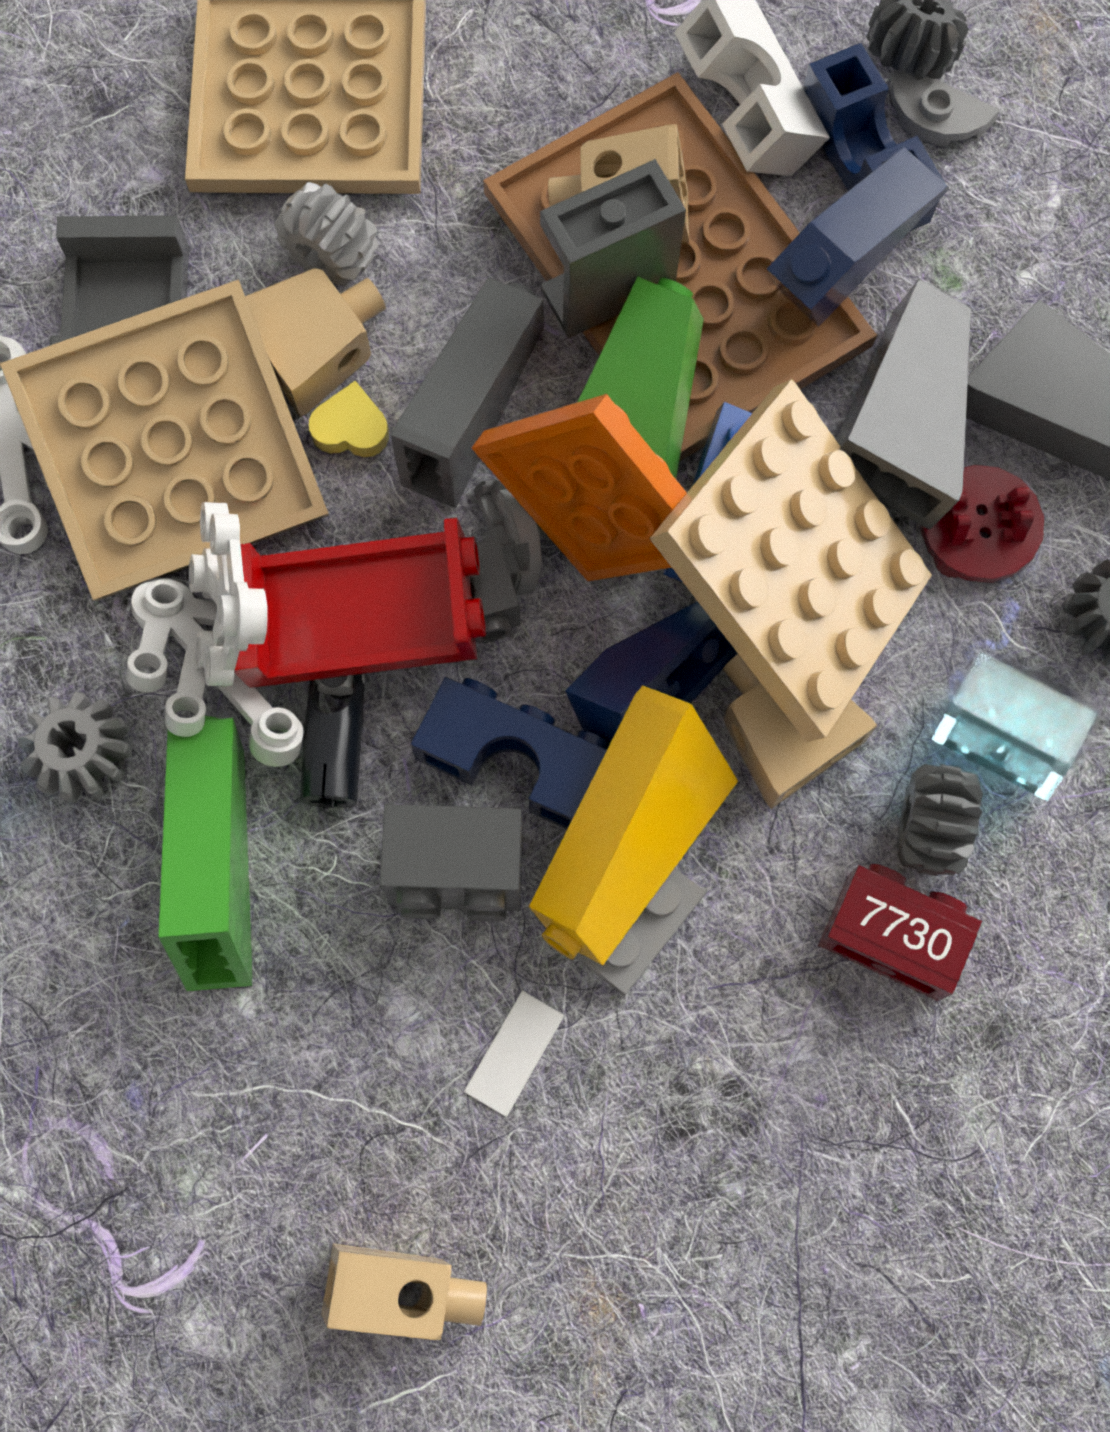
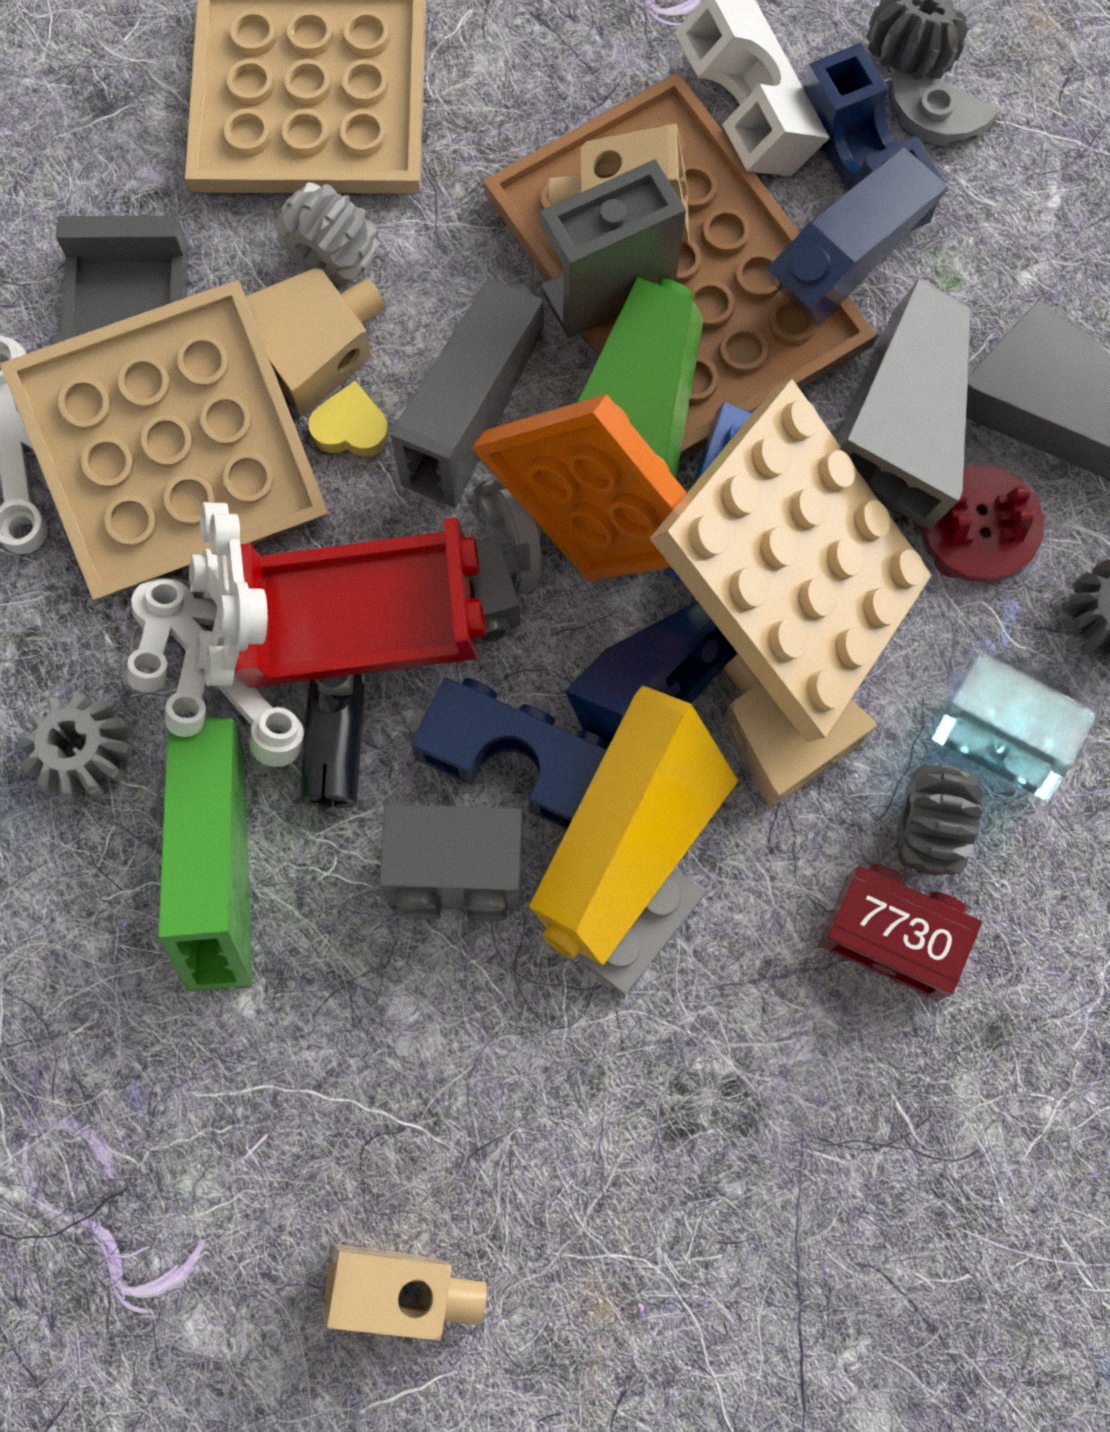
(514, 1053): white sticker -> none

